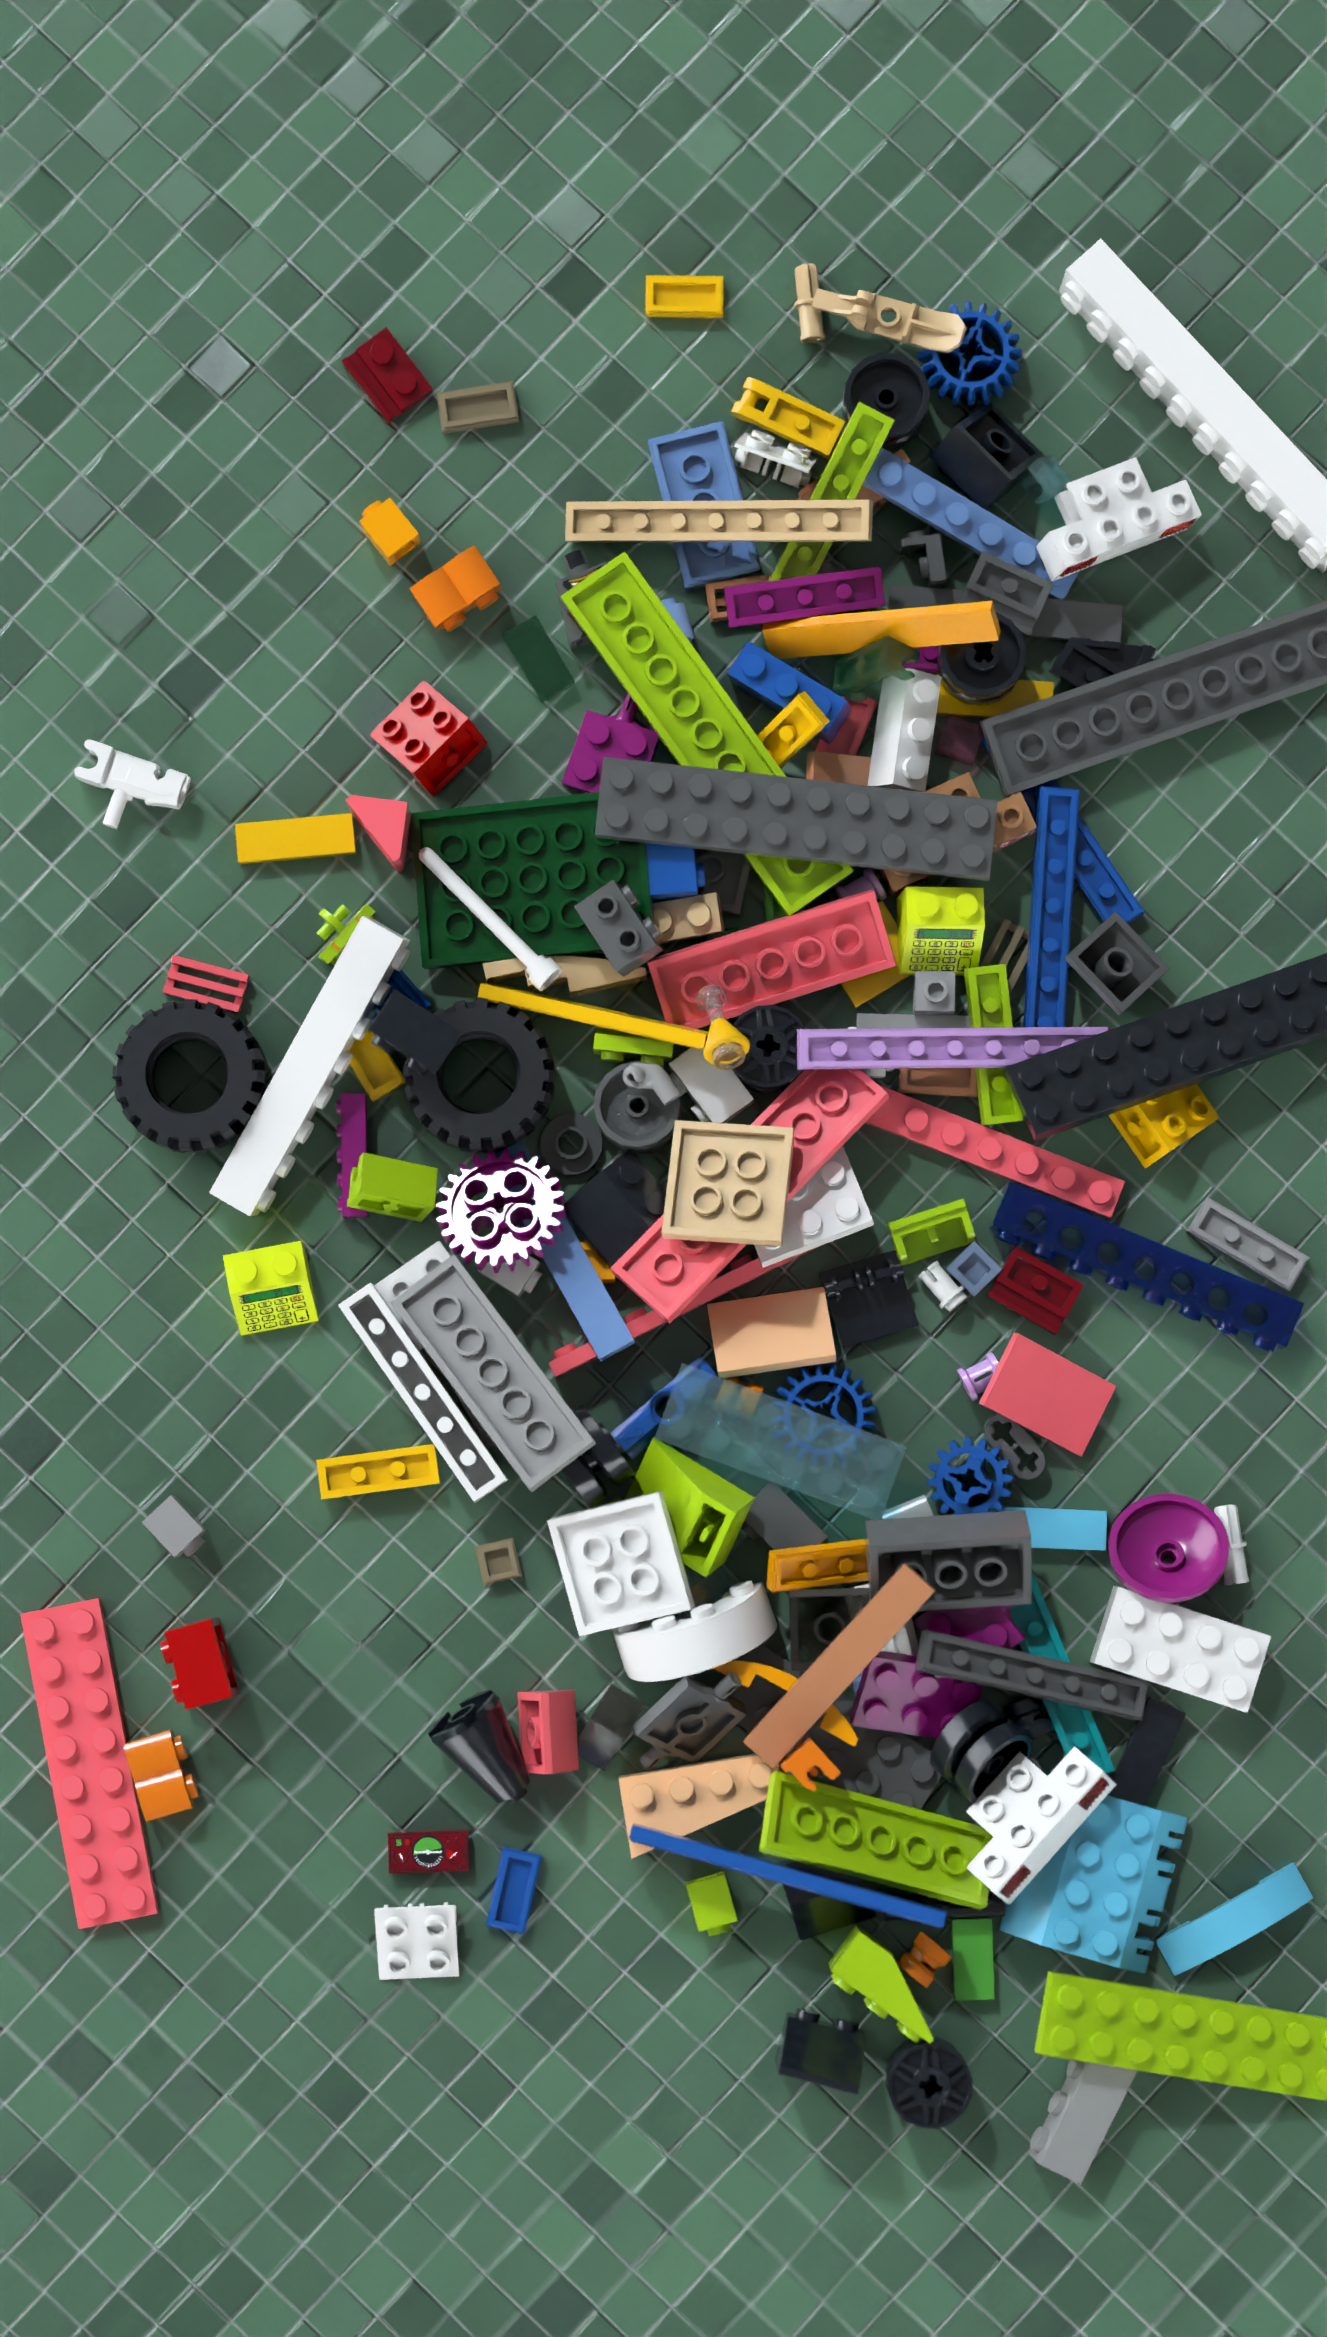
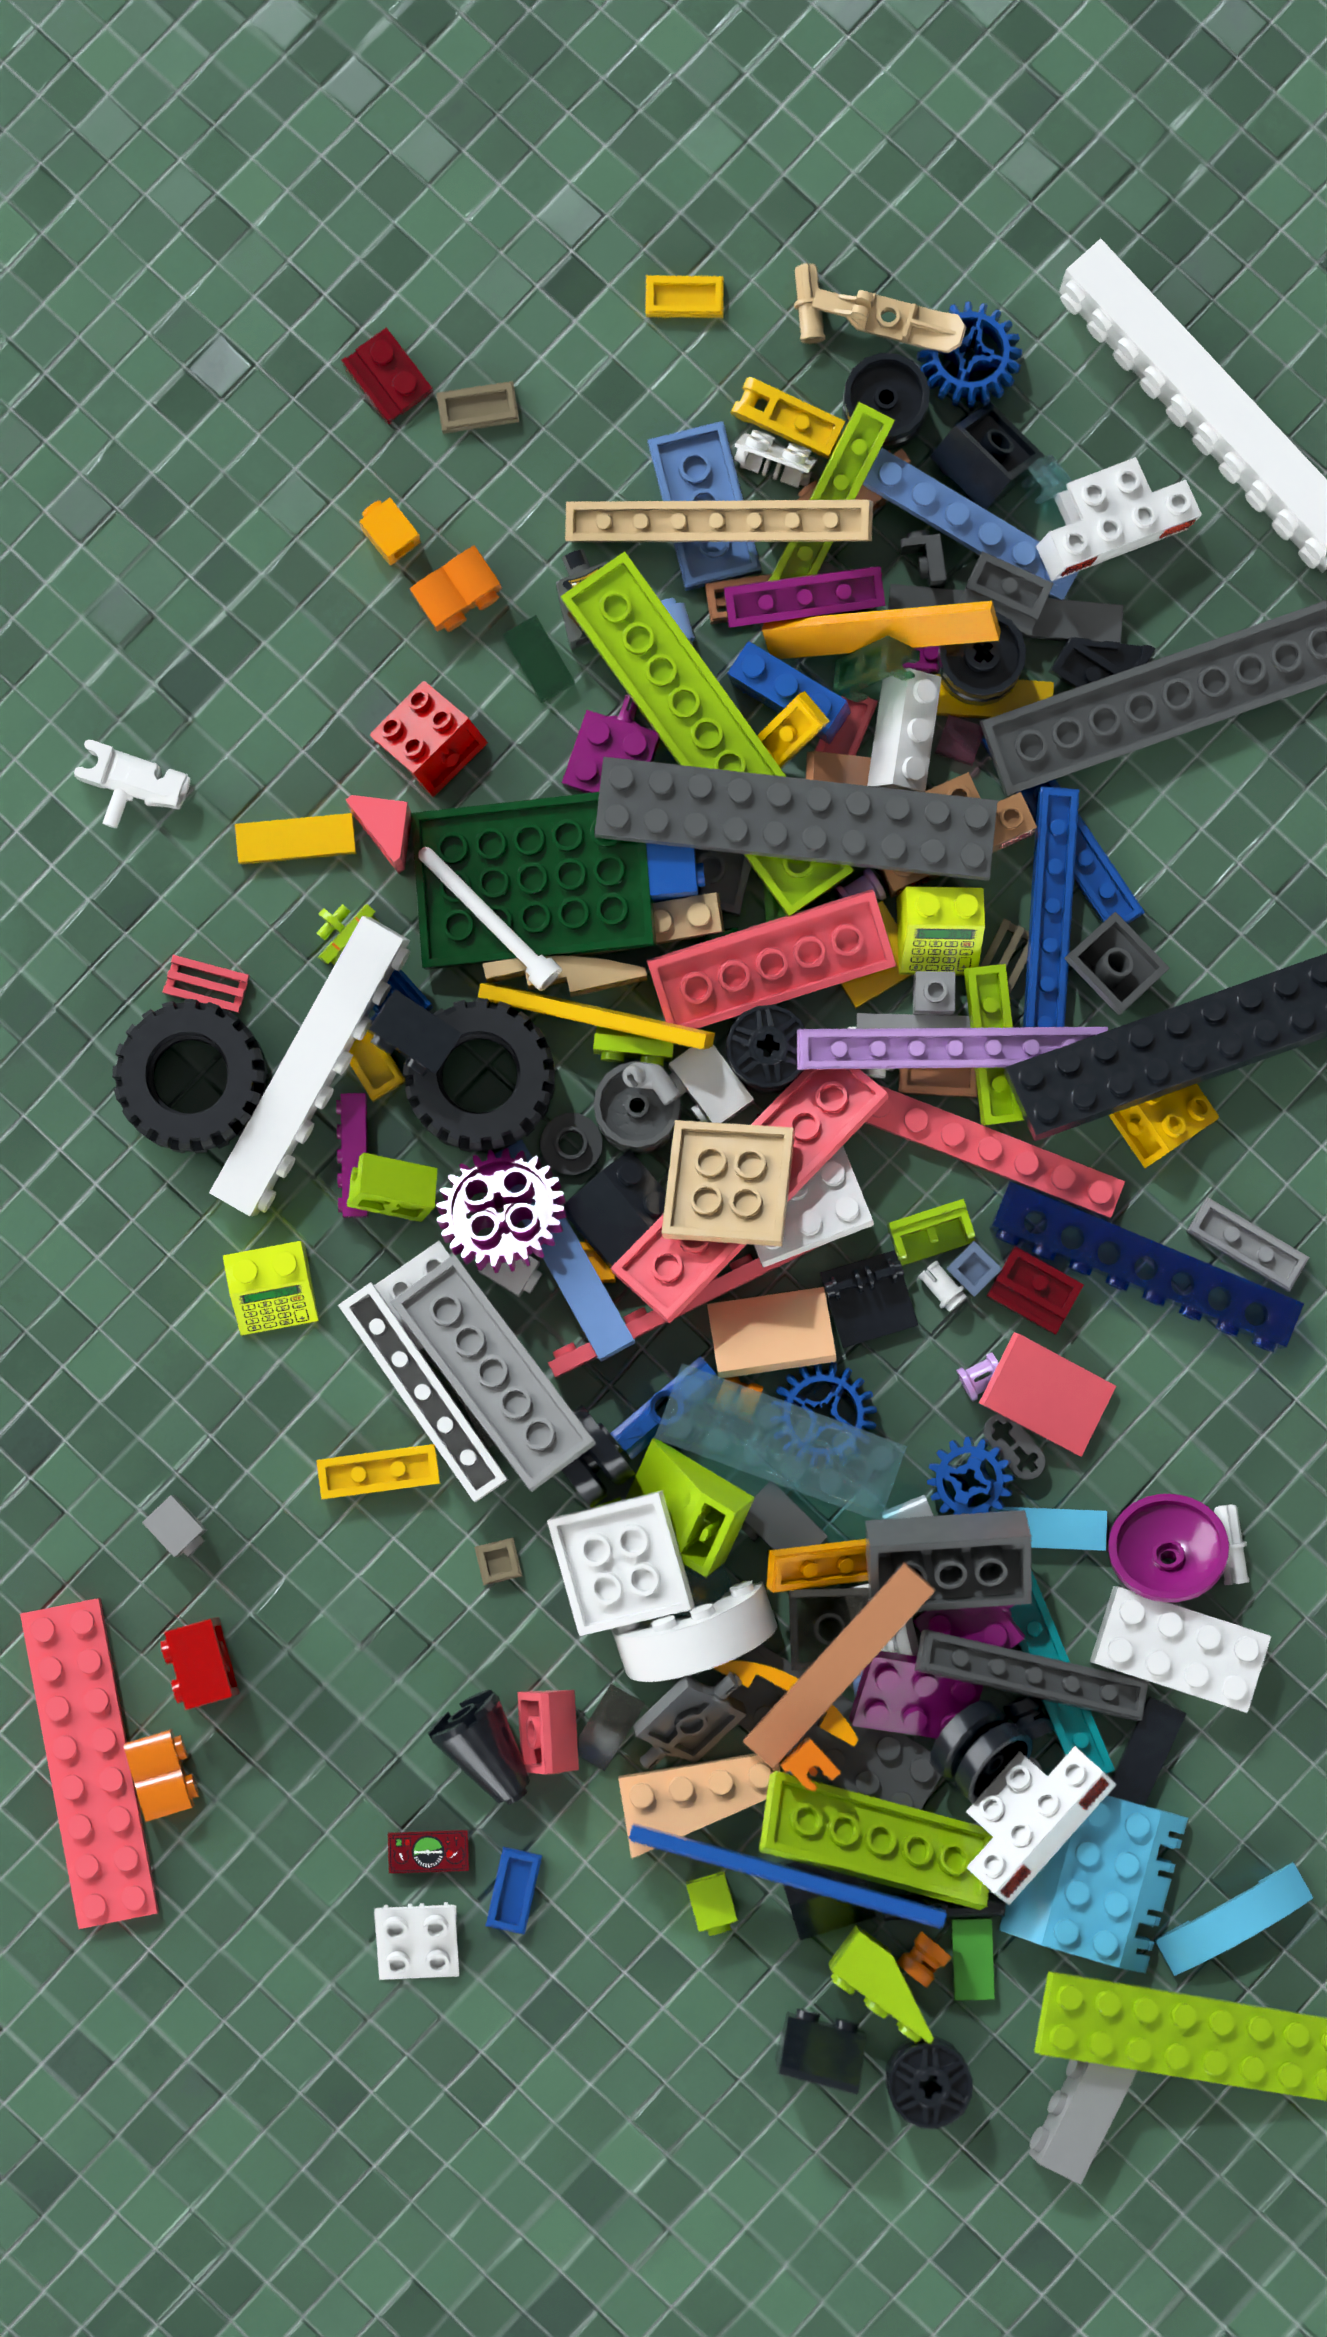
(619, 927): dark grey brick -> none
(725, 1044): clear piece -> none

